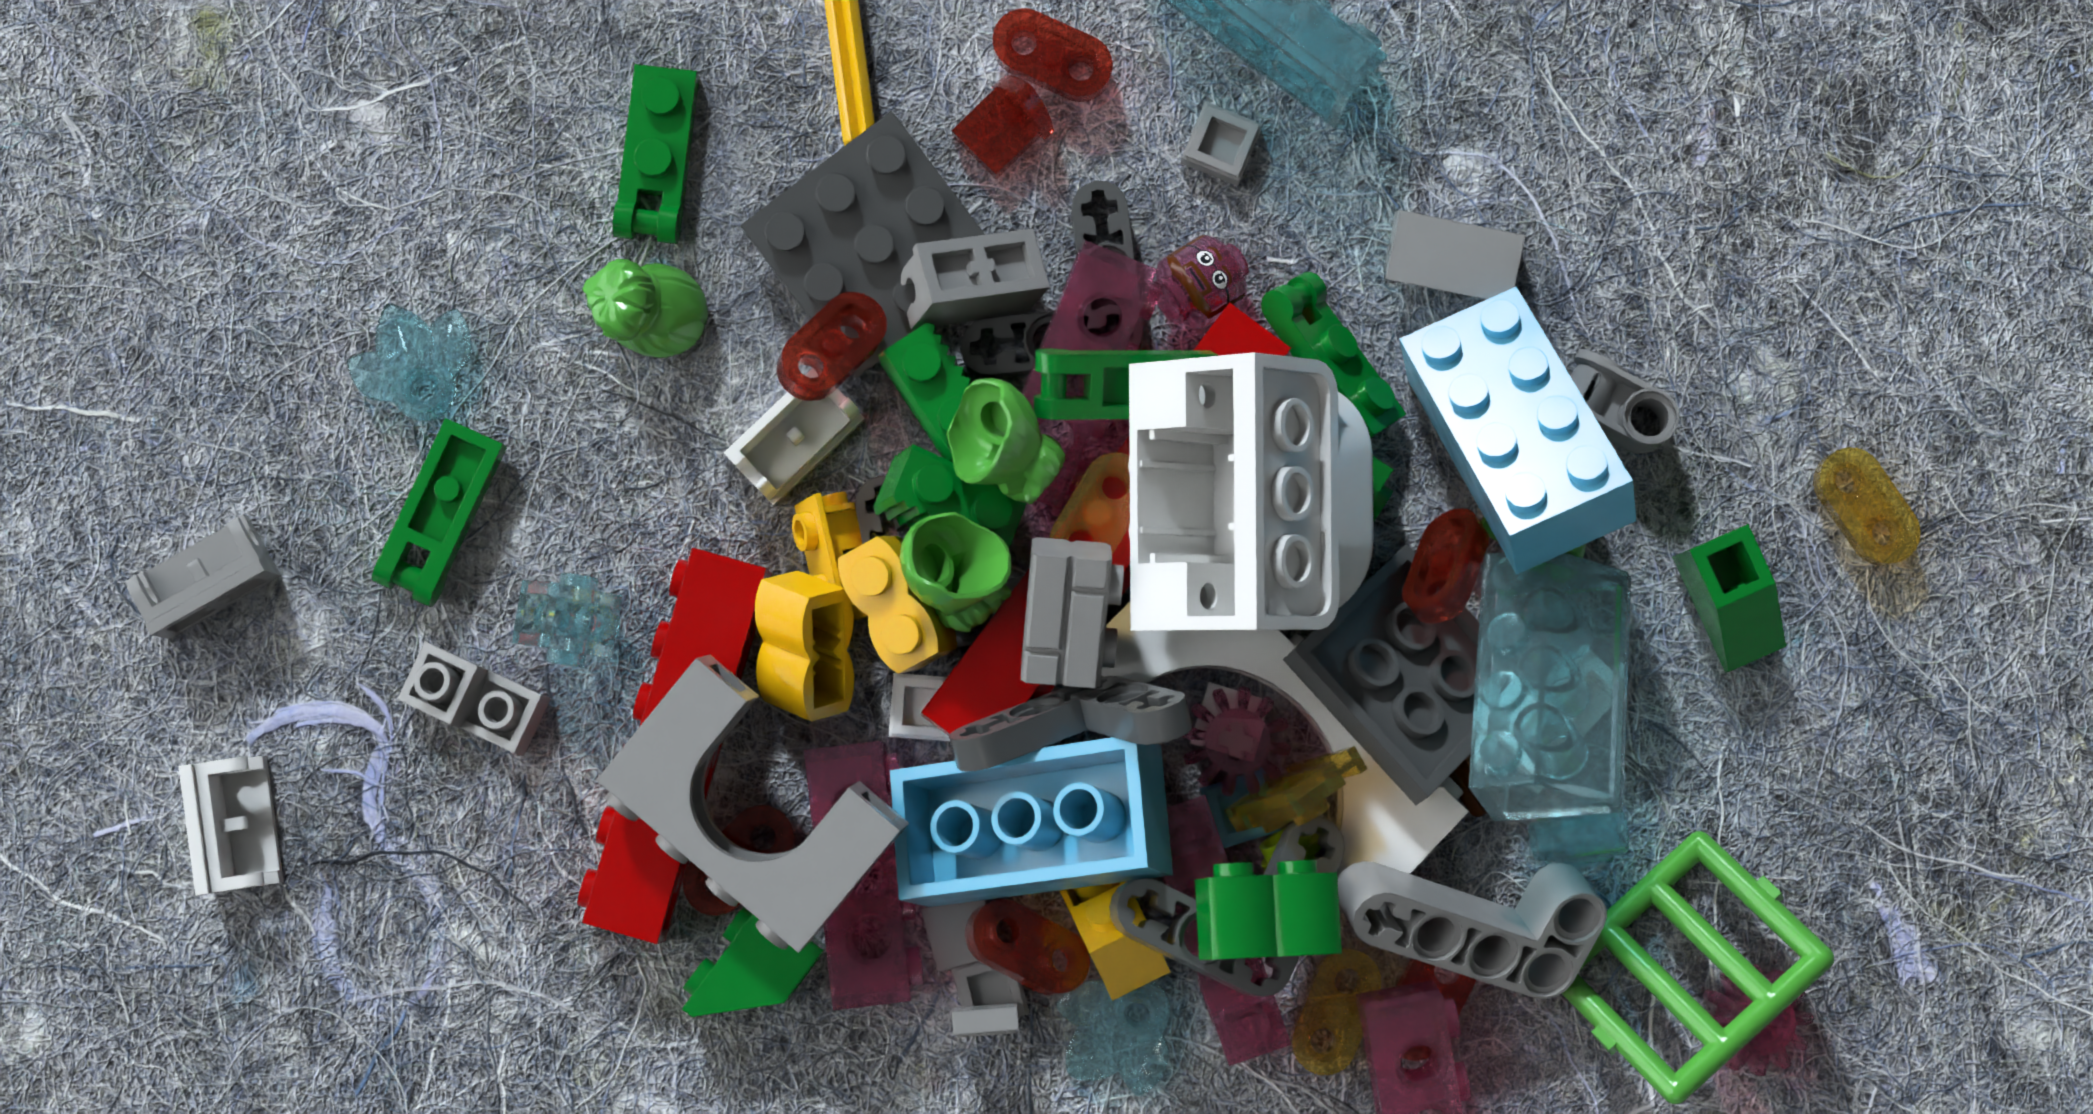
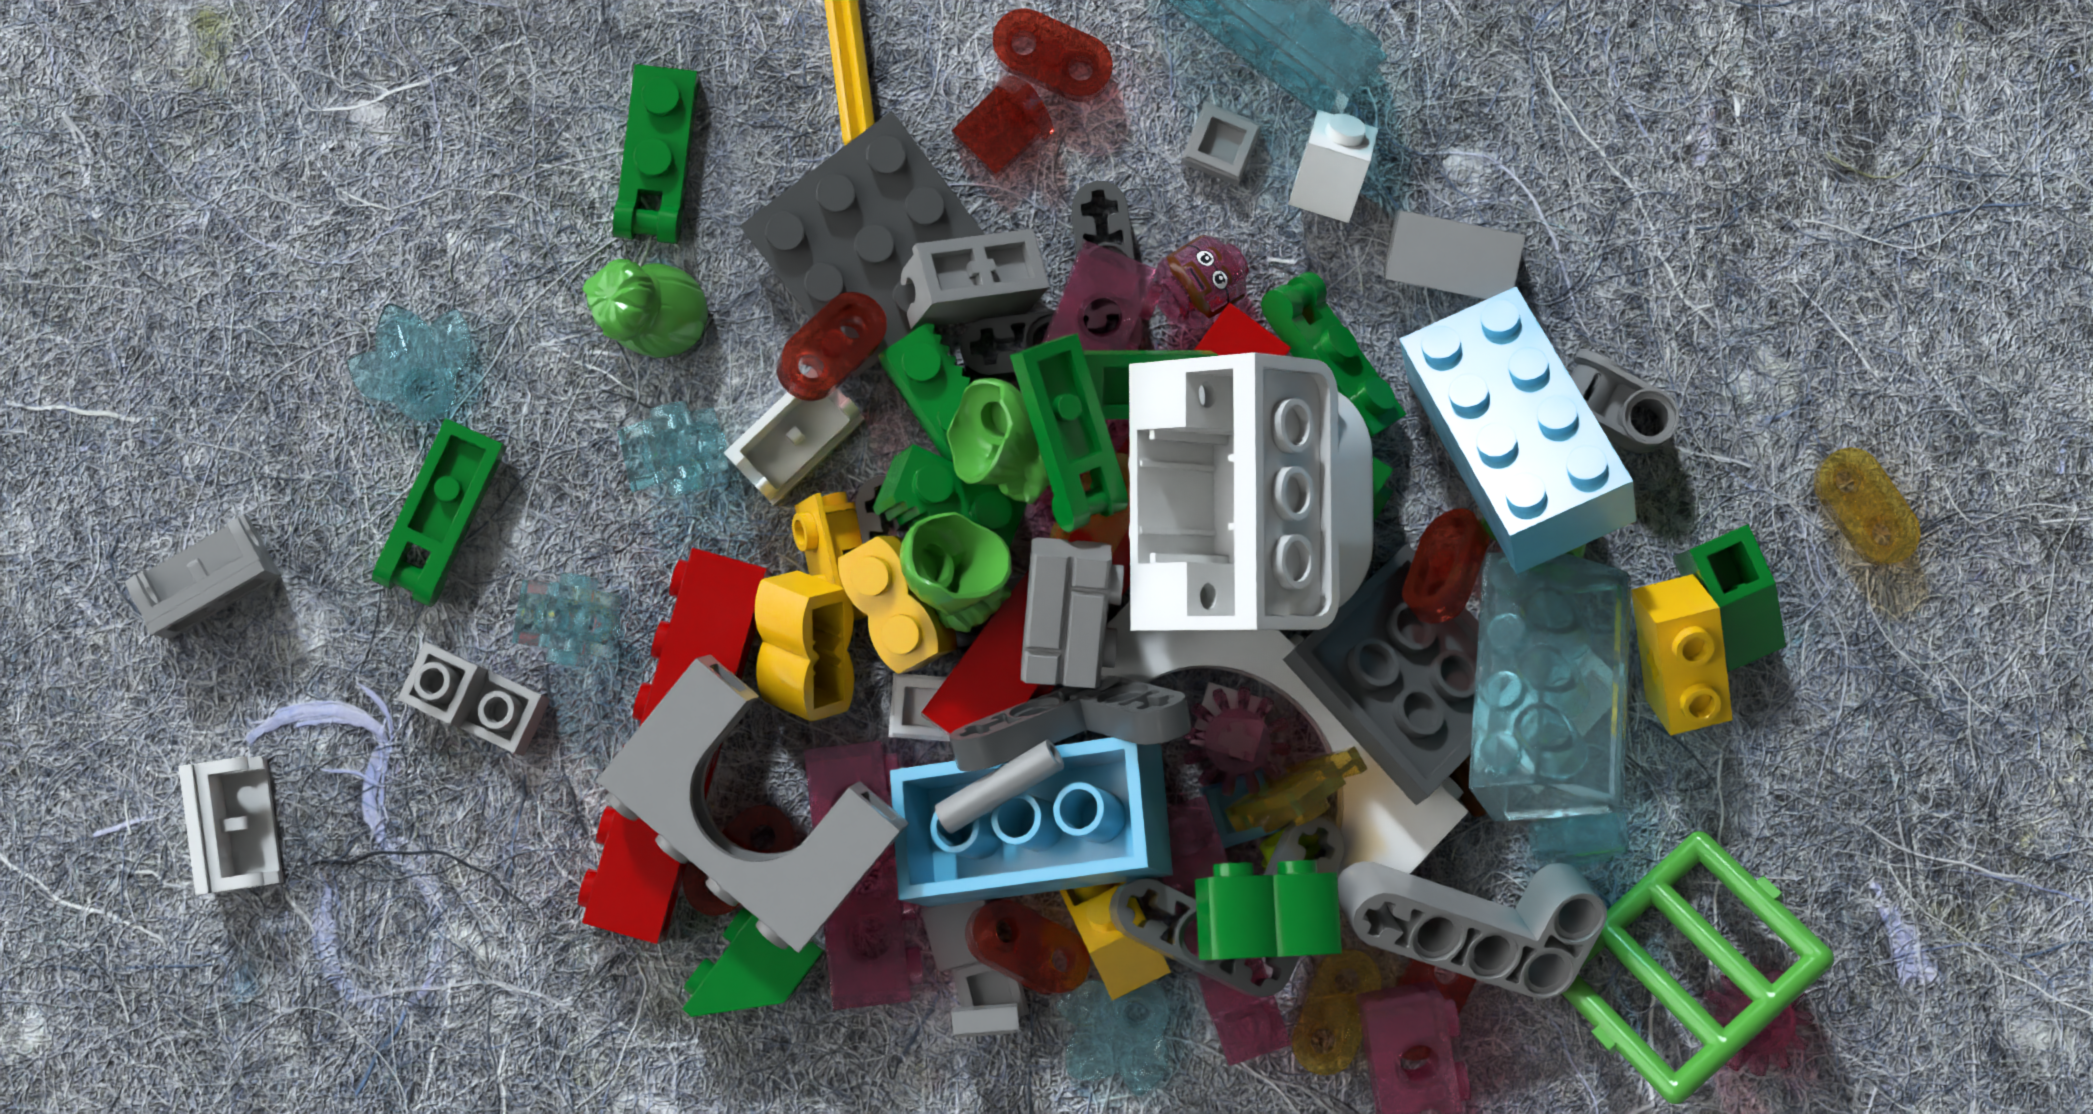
(673, 449): none -> clear light blue brick
(999, 786): none -> light grey piece
(1070, 431): none -> green plate
(1333, 165): none -> white brick
(1682, 654): none -> yellow brick

